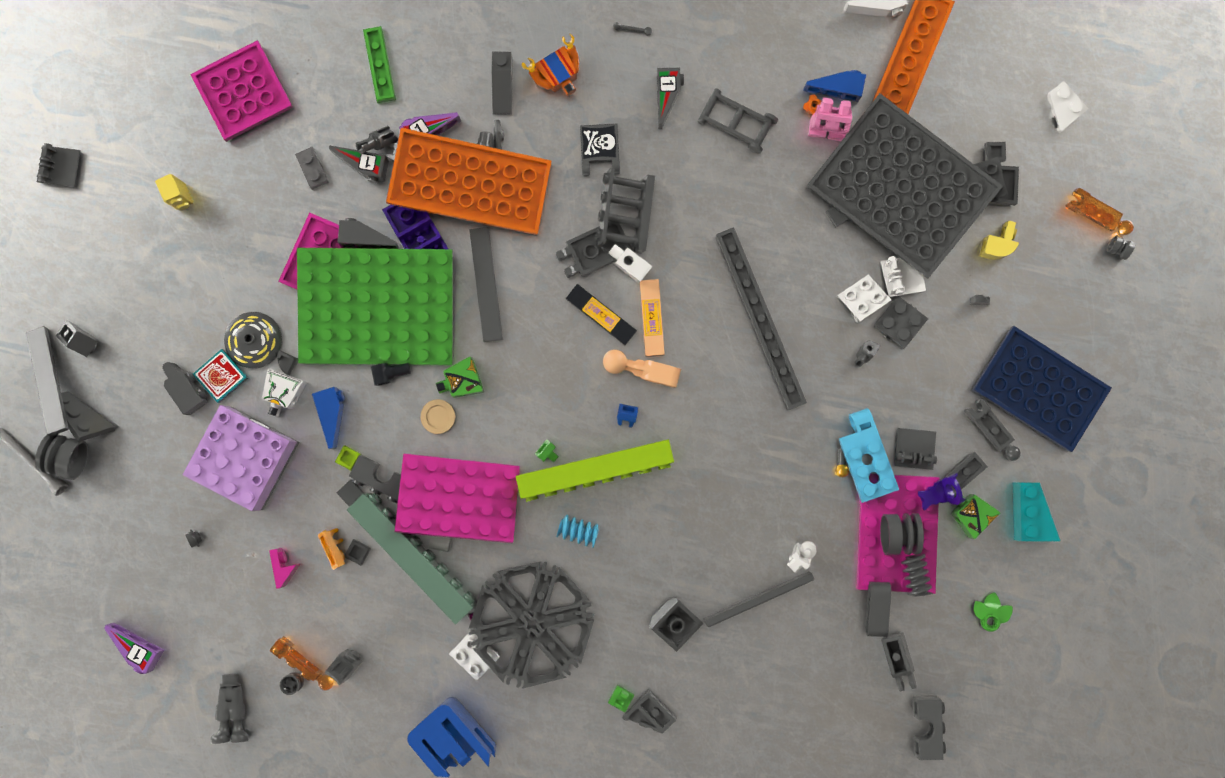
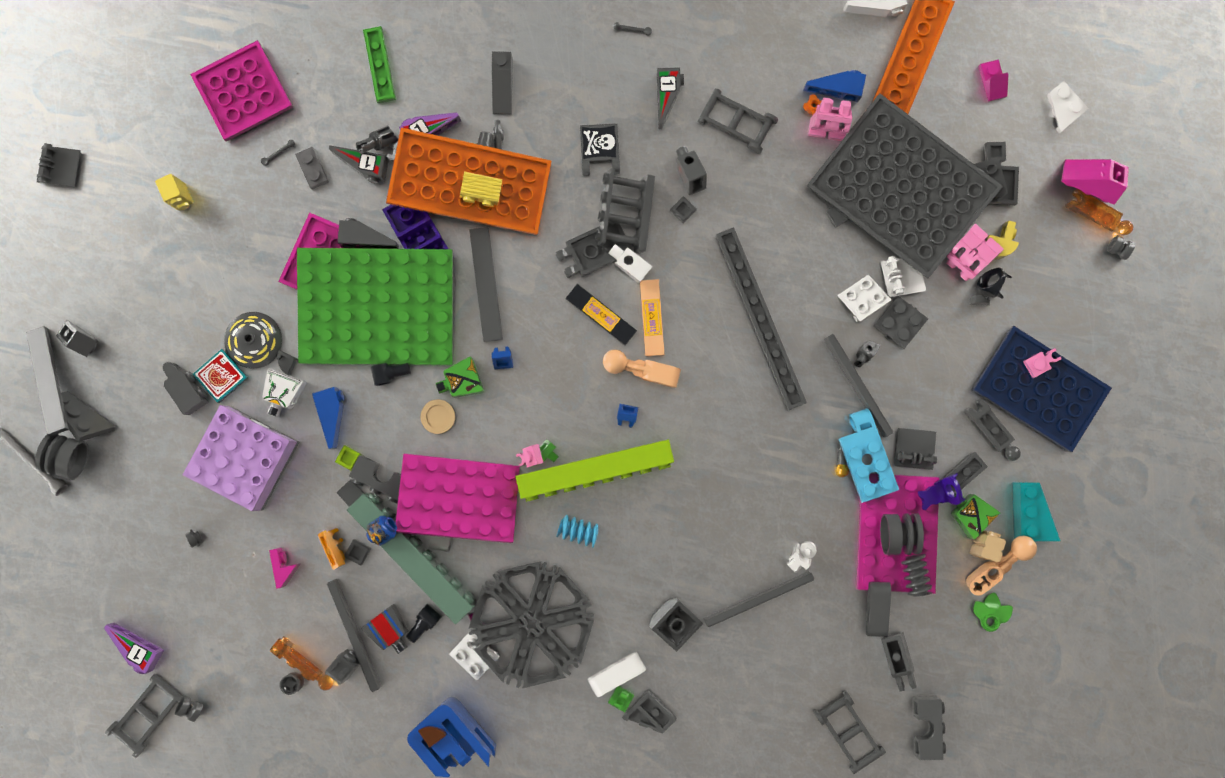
(115, 727): none -> dark grey piece
(188, 709): none -> dark grey wheel
(229, 707): dark grey piece -> none
(265, 161): none -> dark grey hinge
(354, 635): none -> dark grey tile
(381, 530): none -> head
(387, 629): none -> torso
(425, 620): none -> black pin
(432, 734): none -> reddish brown tile
(481, 189): none -> light yellow brick
(502, 359): none -> blue tile
(531, 456): none -> bright pink plate
(557, 69): torso -> none
(616, 674): none -> white beam
(683, 209): none -> dark grey tile
(691, 170): none -> dark grey torso
(822, 718): none -> dark grey piece
(858, 385): none -> dark grey tile
(967, 258): none -> bright pink hips
(988, 546): none -> tan brick
(993, 290): none -> black piece
(994, 80): none -> dark pink slope
(1022, 549): none -> light nougat beam
(1040, 363): none -> bright pink plate
(1096, 177): none -> dark pink slope

